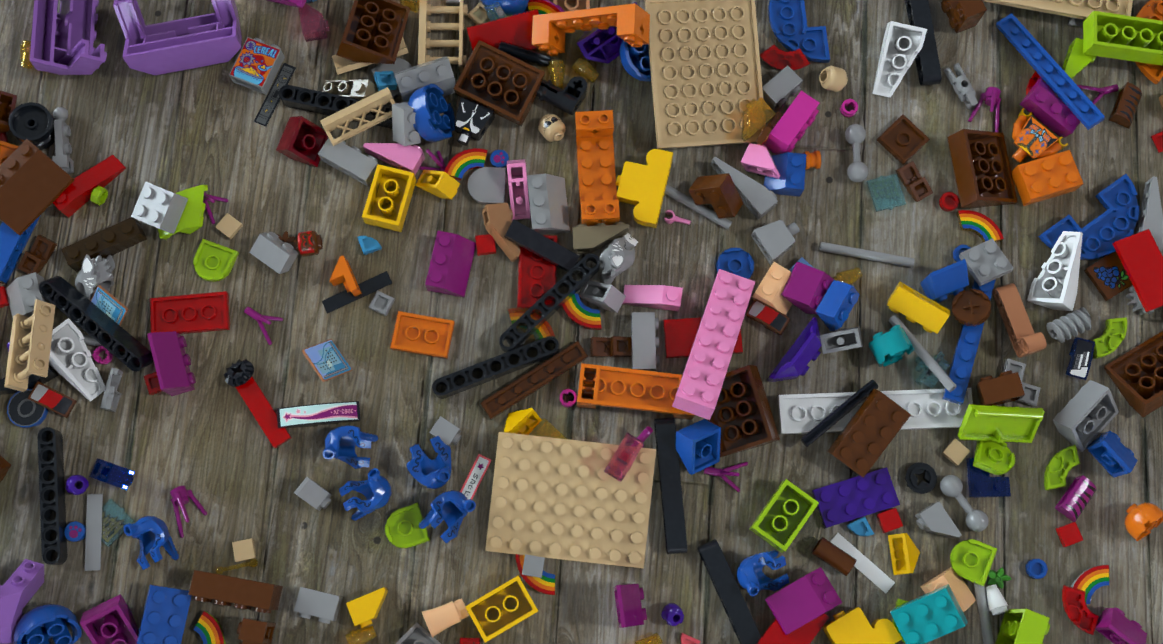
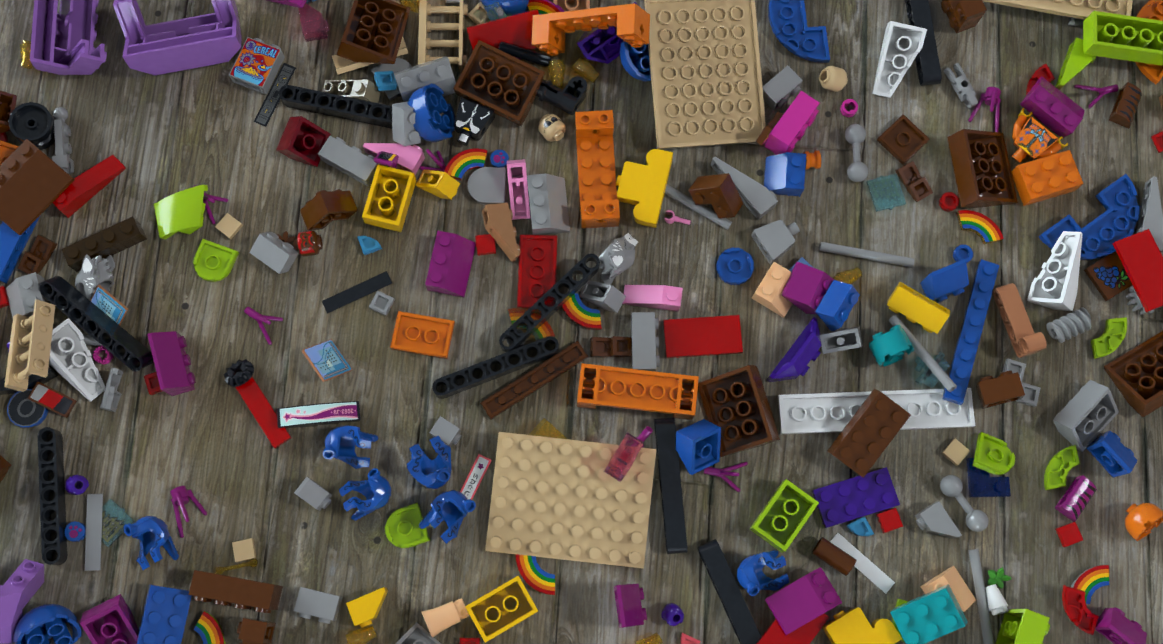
(99, 195): lime tile -> none
(112, 474): clear blue slope -> none
(159, 207): light grey brick -> none
(190, 313): red tile -> none
(328, 207): none -> reddish brown brick
(344, 274): orange slope -> none
(355, 111): tan fence -> none
(386, 159): none -> magenta slope
(522, 421): yellow slope -> none
(533, 566): light grey tile -> none
(541, 246): black tile -> none
(570, 403): dark pink bush -> none
(592, 238): dark tan slope -> none
(714, 345): bright pink brick -> none
(755, 117): clear yellow slope -> none
(759, 161): bright pink slope -> none
(768, 316): slope -> none
(780, 59): red tile -> none
(839, 413): black axle -> none
(903, 553): yellow slope -> none
(929, 476): black gear -> none
(971, 307): reddish brown tile -> none
(972, 560): lime tile -> none
(986, 262): light grey plate -> none
(1000, 423): lime container -> none
(1036, 568): blue tile -> none
(1050, 71): blue plate -> none
(1081, 358): slope -> none

